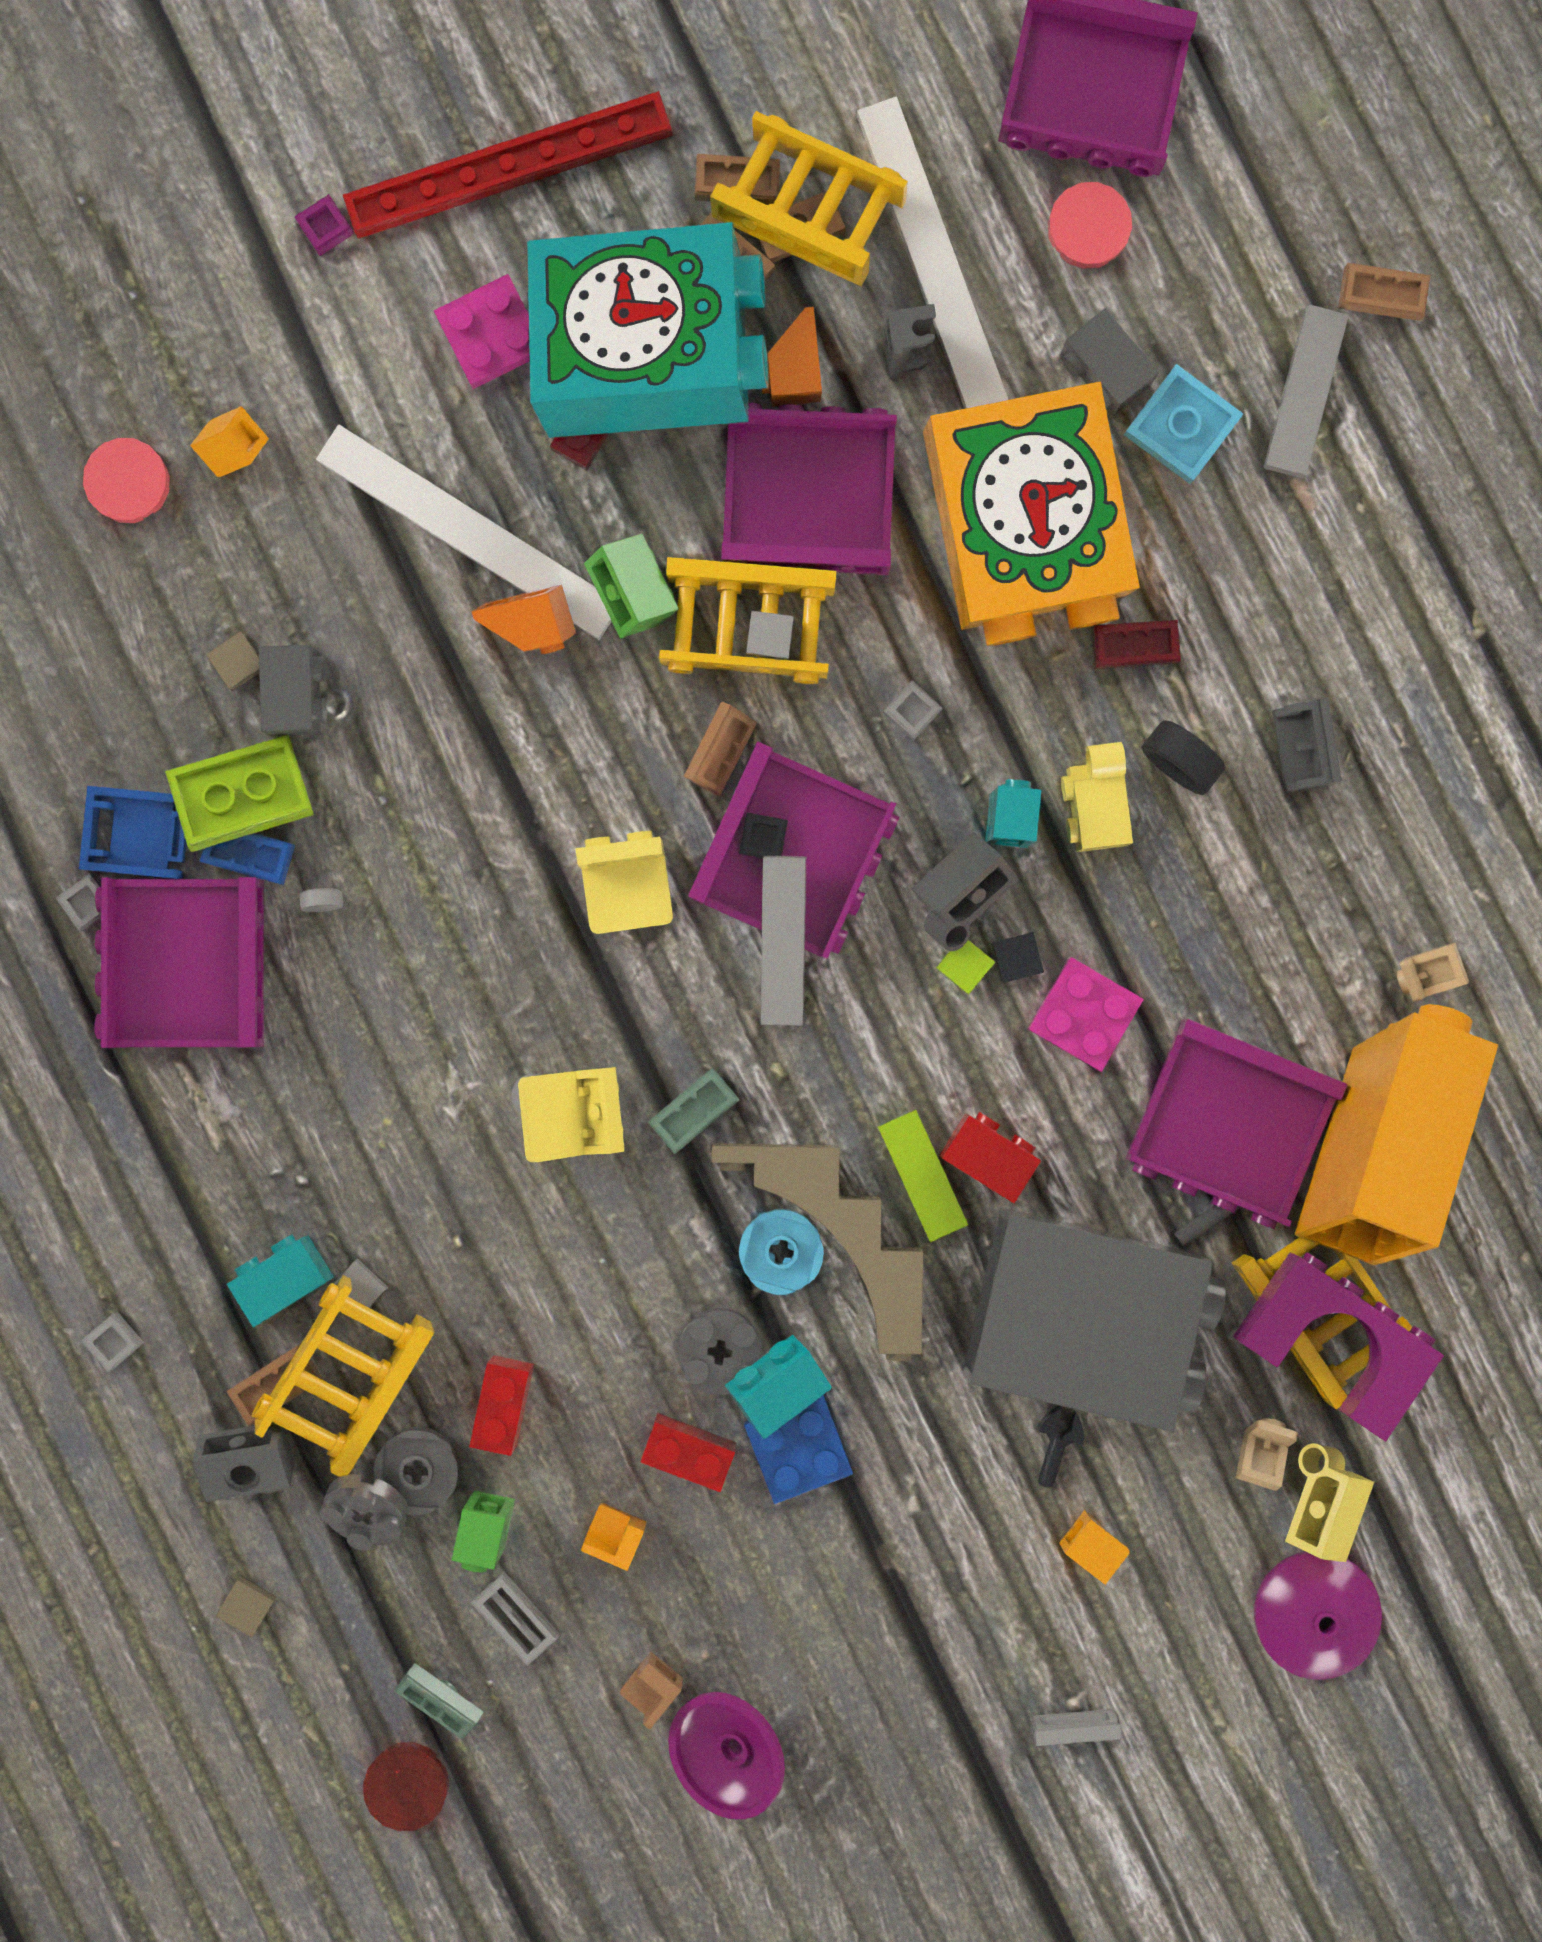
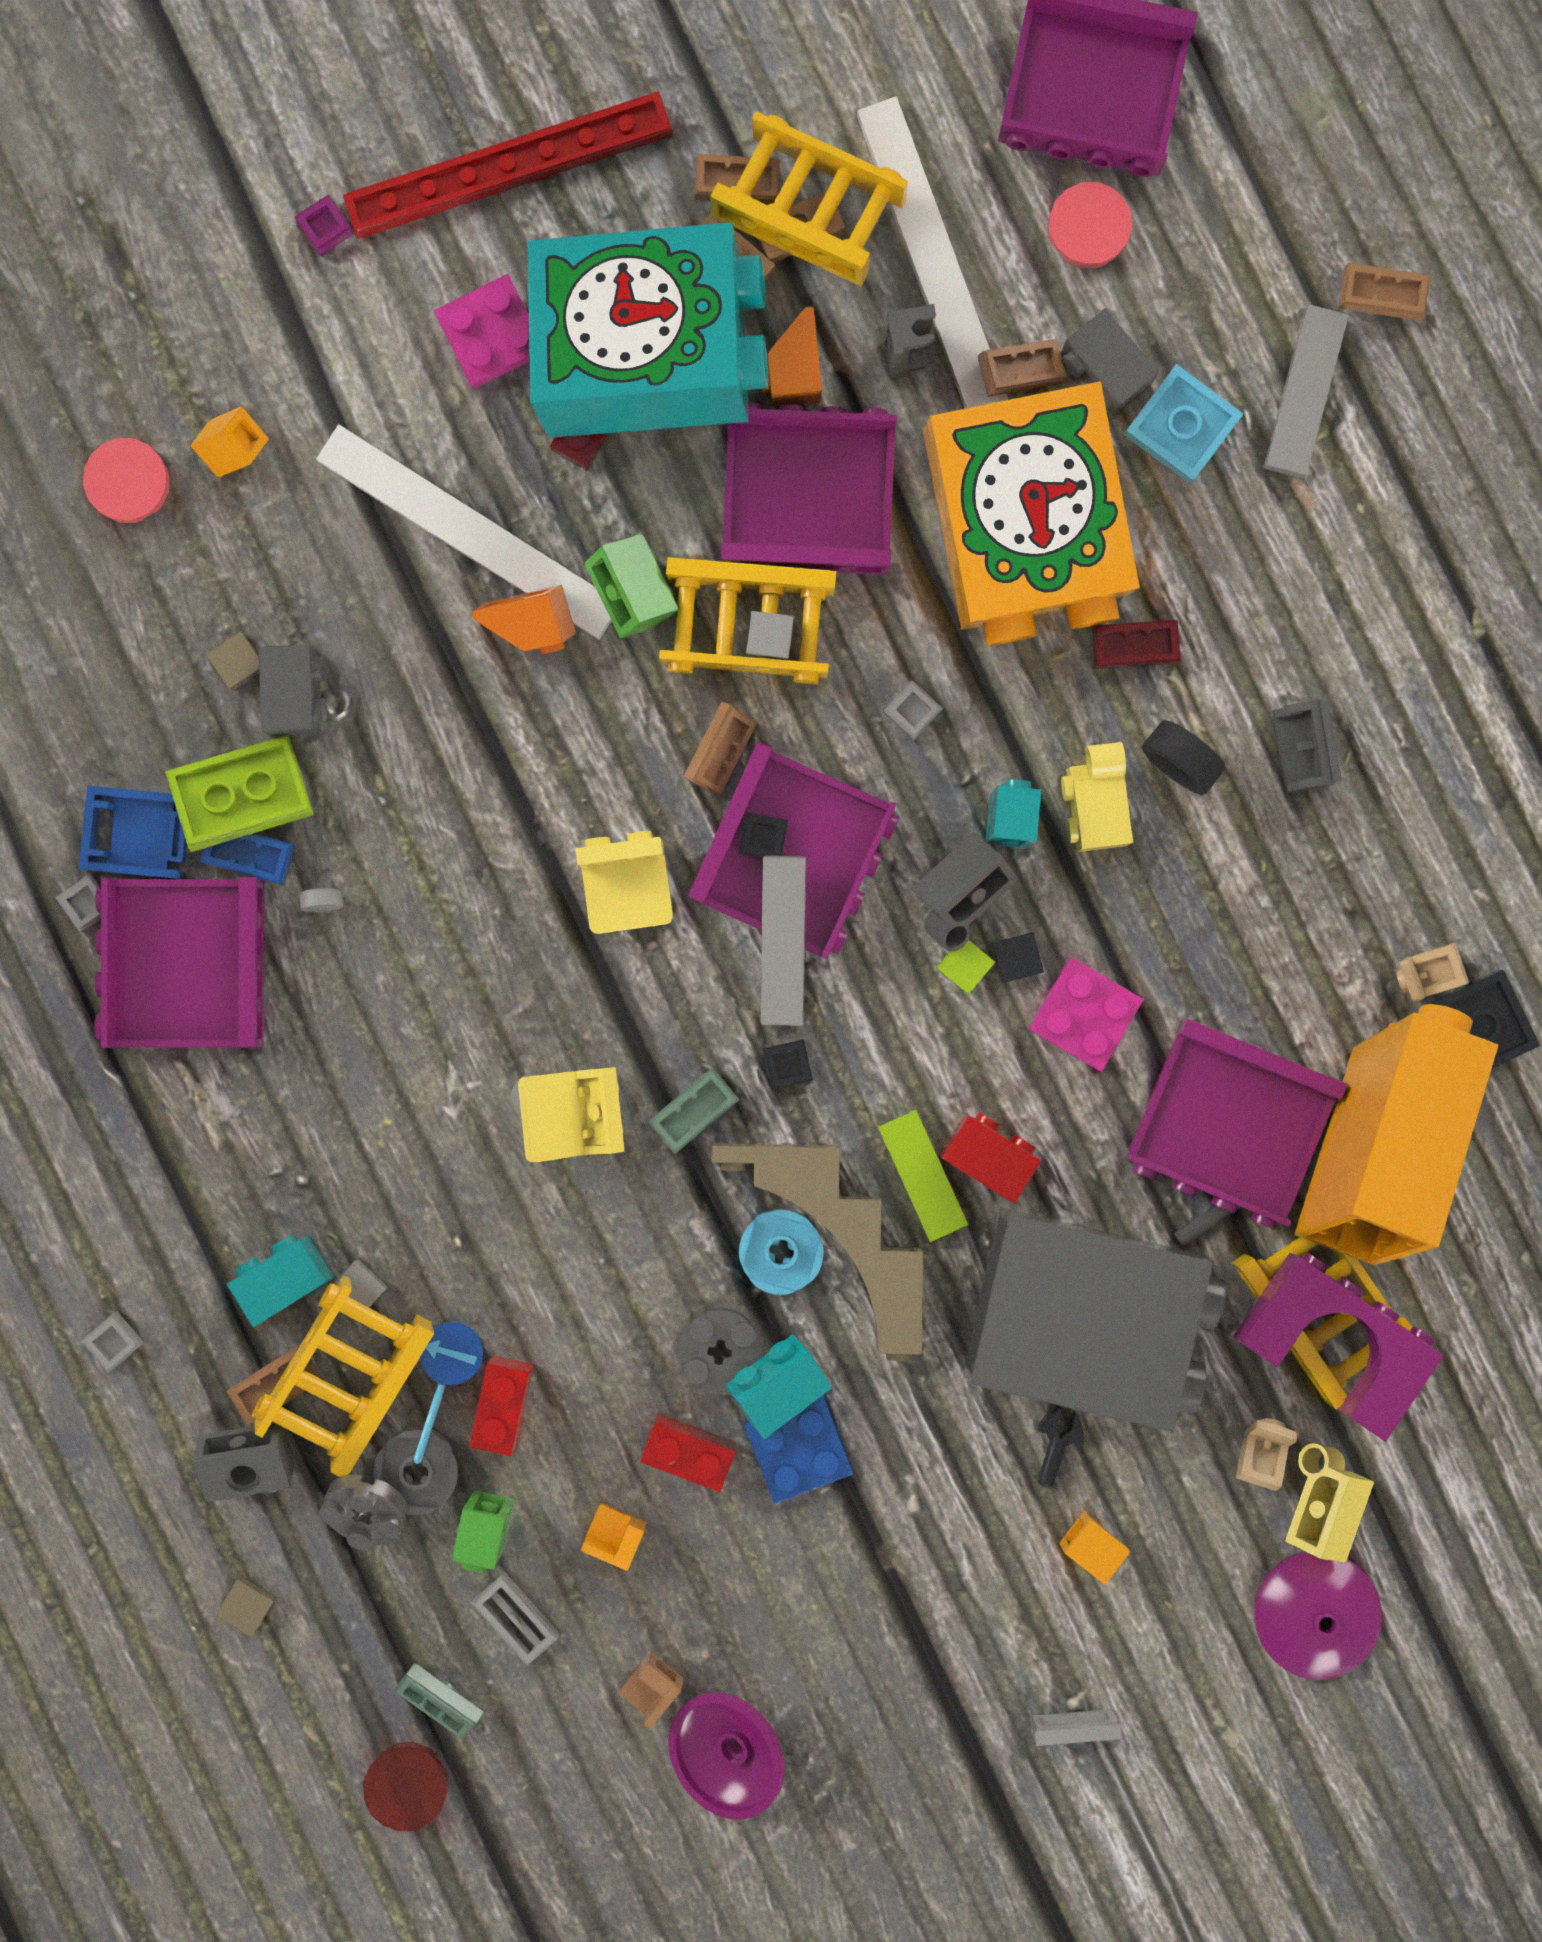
(449, 1359): none -> blue piece
(787, 1064): none -> black tile
(1022, 367): none -> medium nougat plate
(1495, 1015): none -> black plate

